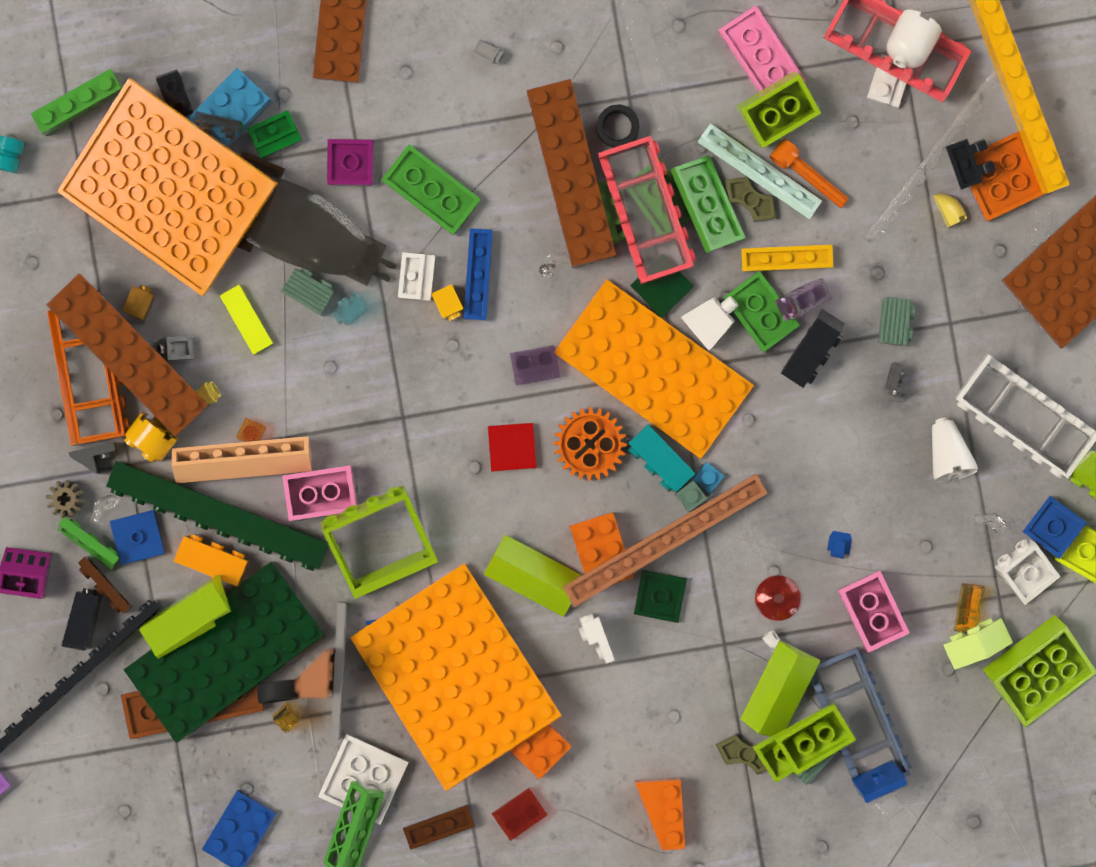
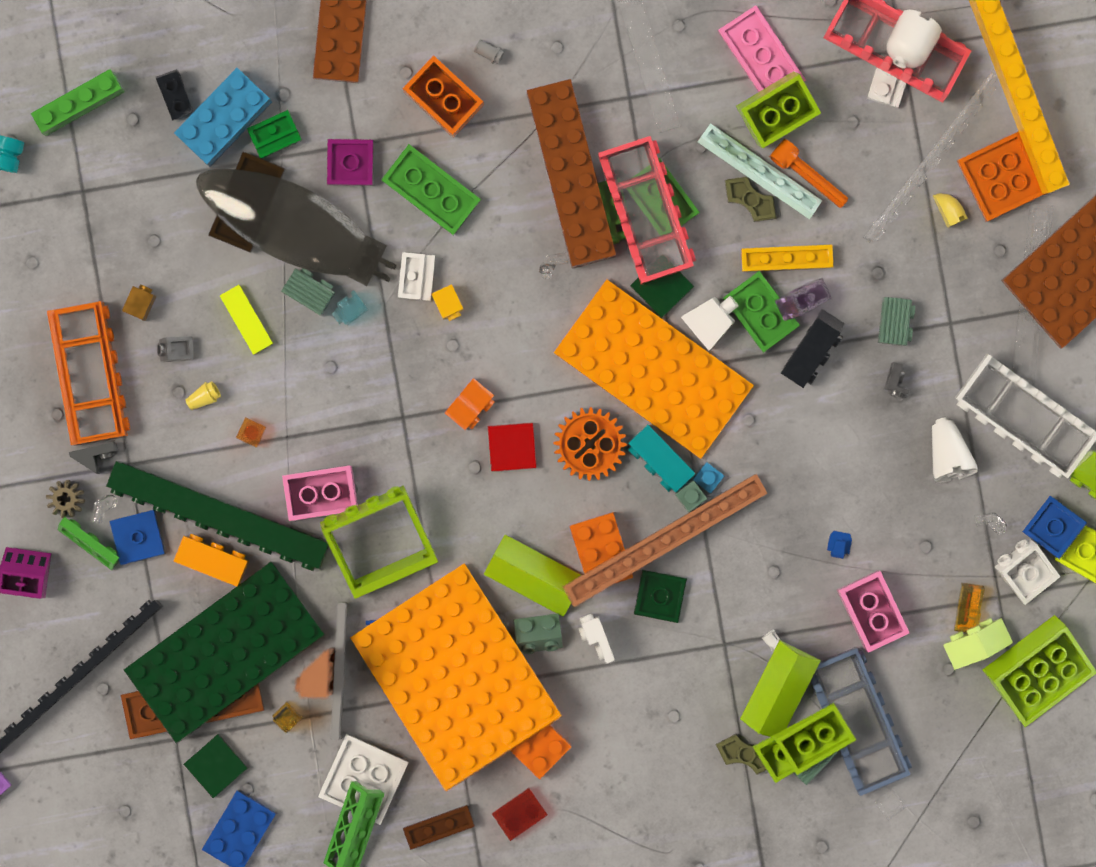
(82, 620): black slope -> none
(104, 586): reddish brown plate -> none
(127, 355): dark orange brick -> none
(150, 437): yellow brick -> none
(167, 187): light orange plate -> none
(186, 618): lime slope -> none
(215, 765): none -> dark green tile
(227, 125): clear smoke plate -> none
(241, 459): light nougat brick -> none
(277, 691): black tyre -> none
(443, 96): none -> orange brick
(470, 404): none -> orange brick
(478, 274): blue plate -> none
(535, 365): clear purple plate -> none
(538, 633): none -> sand green bracket
(614, 109): black tyre -> none
(665, 810): orange wedge -> none
(707, 204): bright green plate -> none
(765, 598): clear red dish -> none
(879, 781): blue plate -> none
(964, 164): black plate -> none

